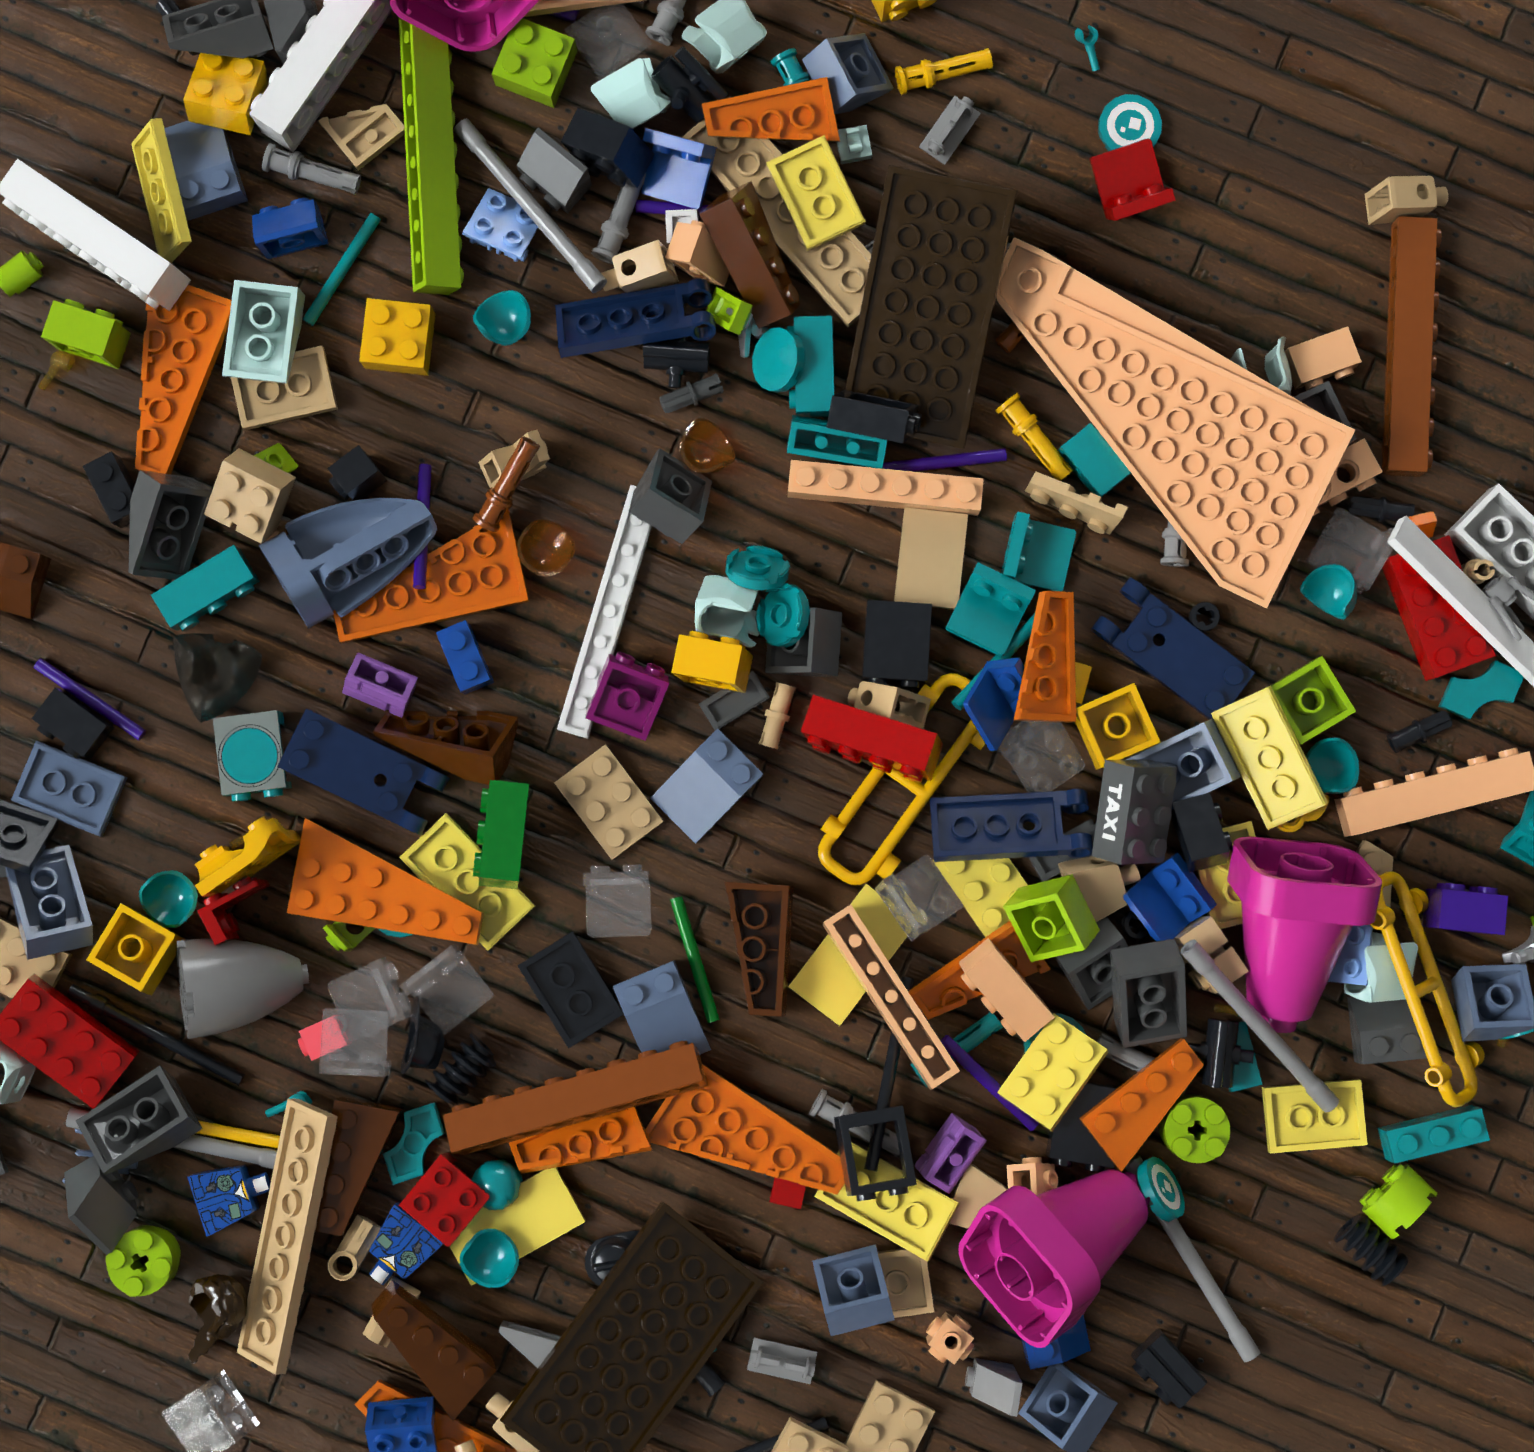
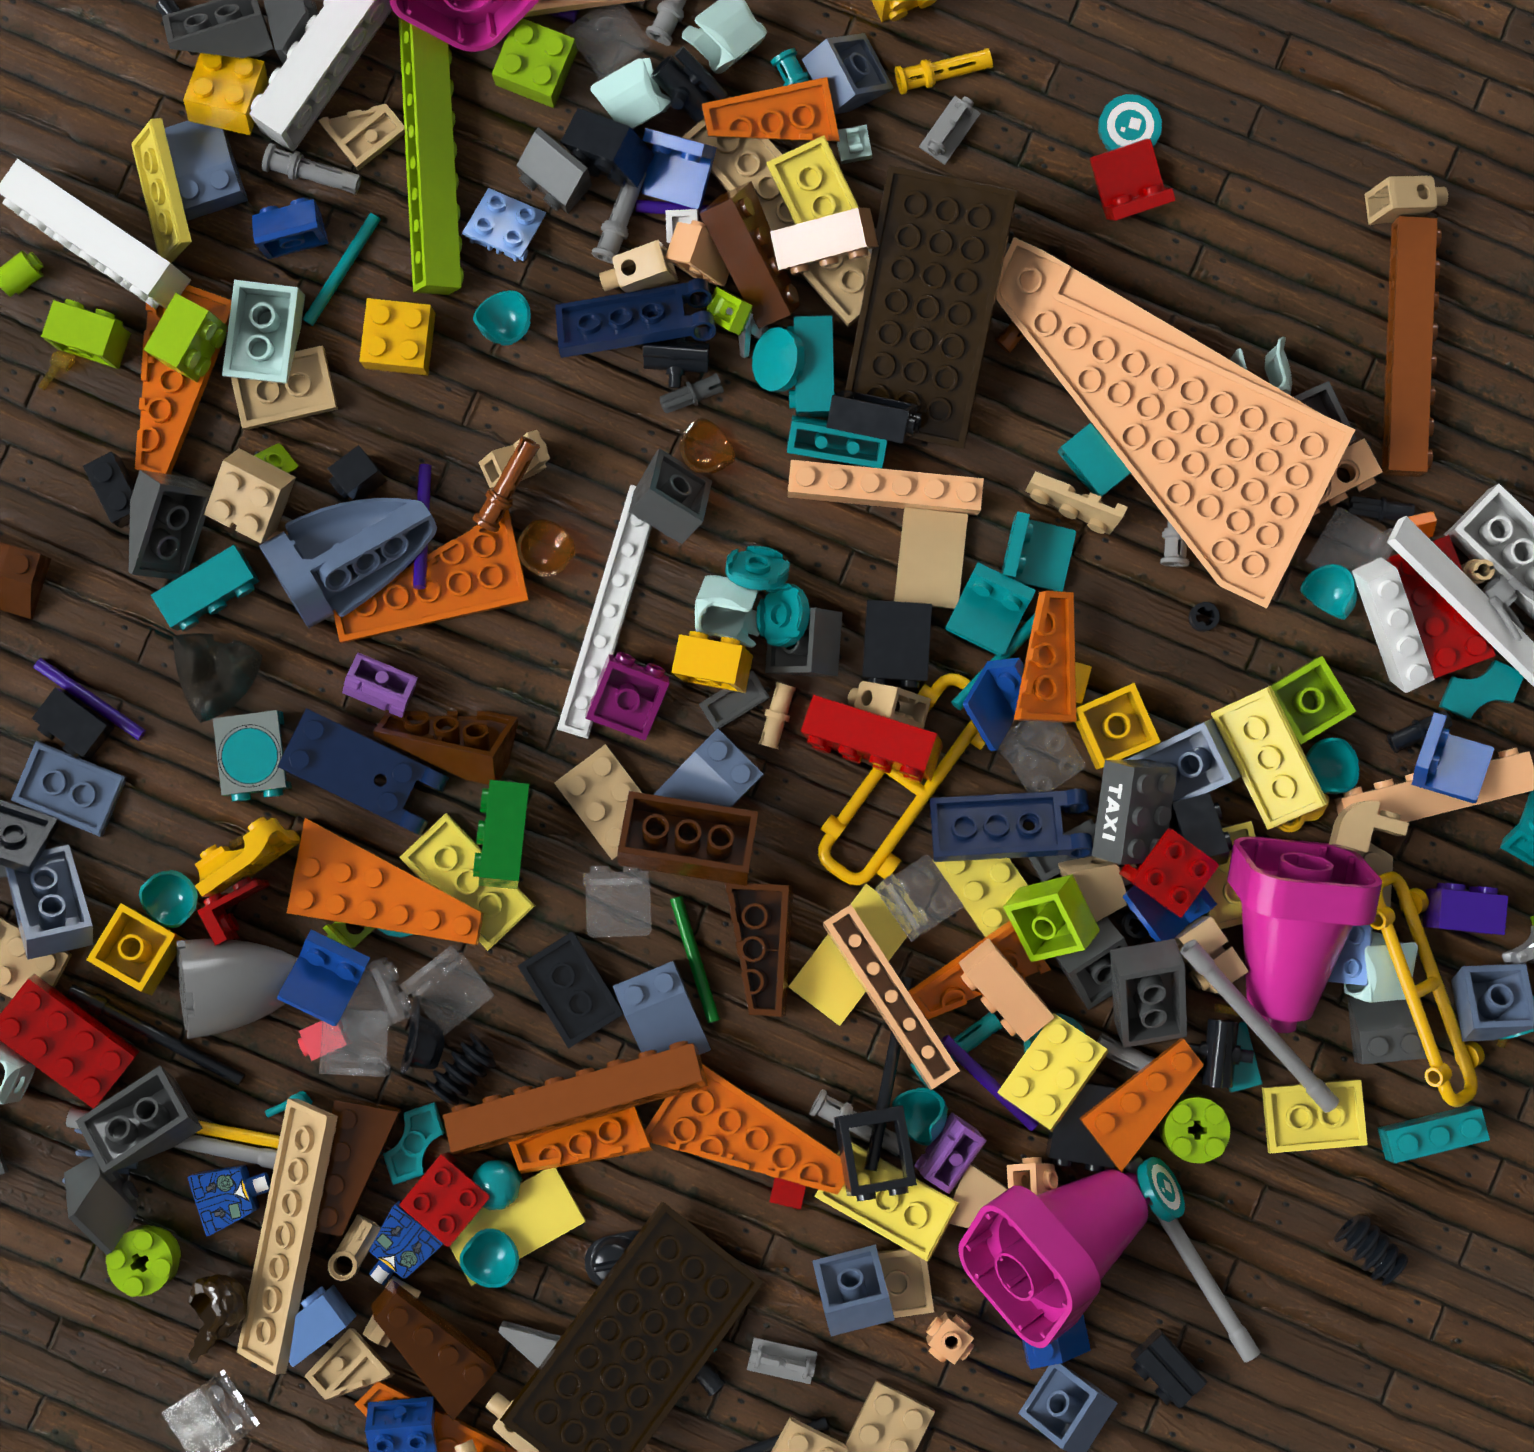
(186, 338): none -> lime brick
(321, 1318): none -> medium blue slope
(323, 978): none -> blue bracket
(347, 1367): none -> tan wing
(464, 657): blue brick -> none
(582, 266): light grey piece -> none
(687, 838): none -> reddish brown brick
(824, 240): none -> brick
(924, 1114): none -> teal helmet
(948, 461): dark purple bar -> none
(995, 1384): light grey slope -> none
(1025, 425): yellow pin -> none
(1089, 45): teal hand -> none
(1172, 872): none -> red bracket
(1186, 662): dark blue hinge -> none
(1323, 358): light nougat brick -> none
(1356, 824): none -> tan brick
(1393, 624): none -> white brick
(1398, 1200): lime brick -> none
(1451, 763): none -> bracket

